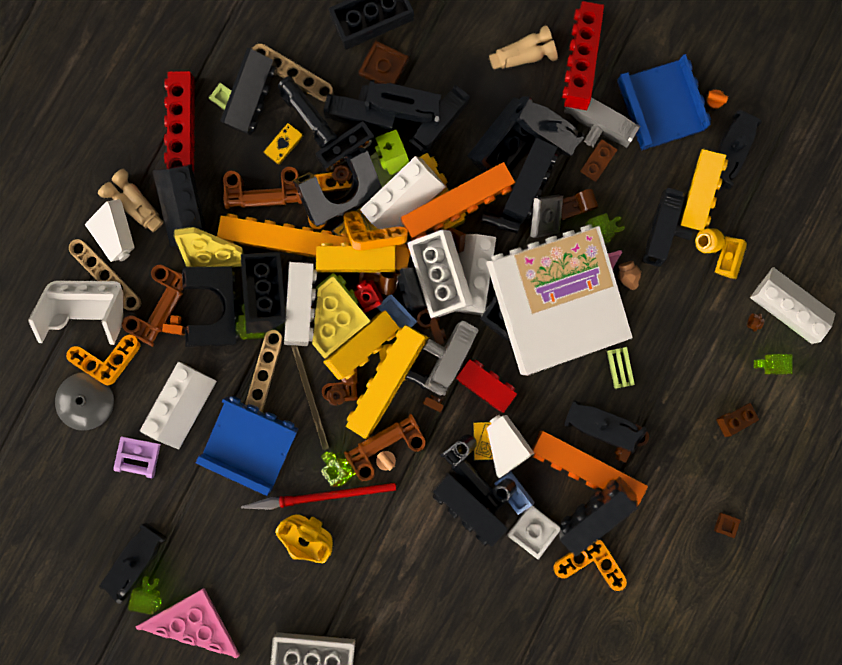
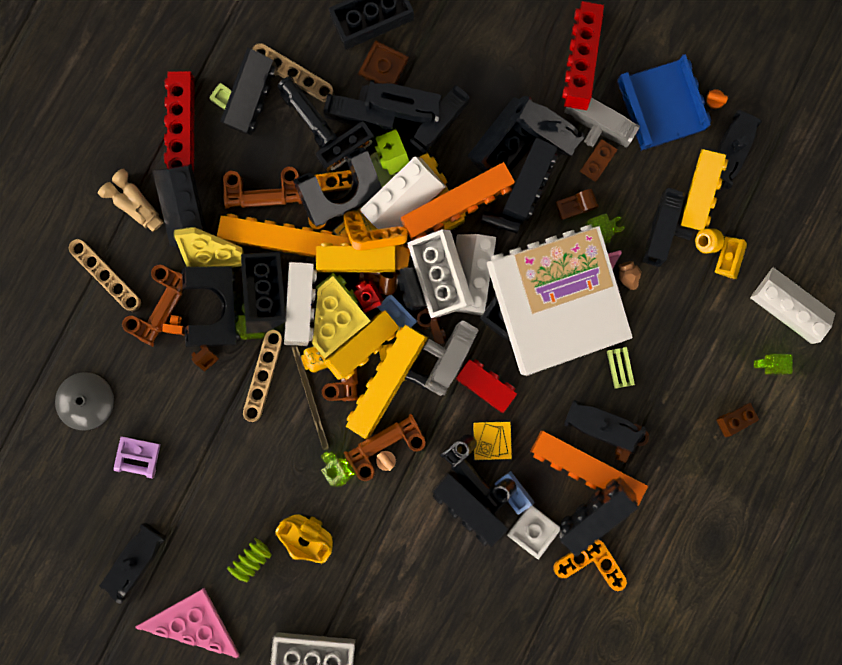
(78, 301): white windscreen -> none
(101, 367): light orange beam -> none
(112, 230): white slope -> none
(145, 599): clear neon green brick -> none
(178, 405): white slope -> none
(204, 358): none -> reddish brown tile
(248, 445): blue panel -> none
(250, 561): none -> lime piece
(272, 502): red piece -> none
(283, 143): yellow tile -> none
(313, 360): none -> yellow head
(336, 390): reddish brown plate -> none
(341, 169): reddish brown plate -> none
(434, 403): reddish brown plate -> none
(459, 239): reddish brown plate -> none
(507, 445): white slope -> none
(525, 50): tan piece -> none
(546, 216): flat silver tile -> none
(727, 525): reddish brown plate -> none
(755, 322): reddish brown plate -> none

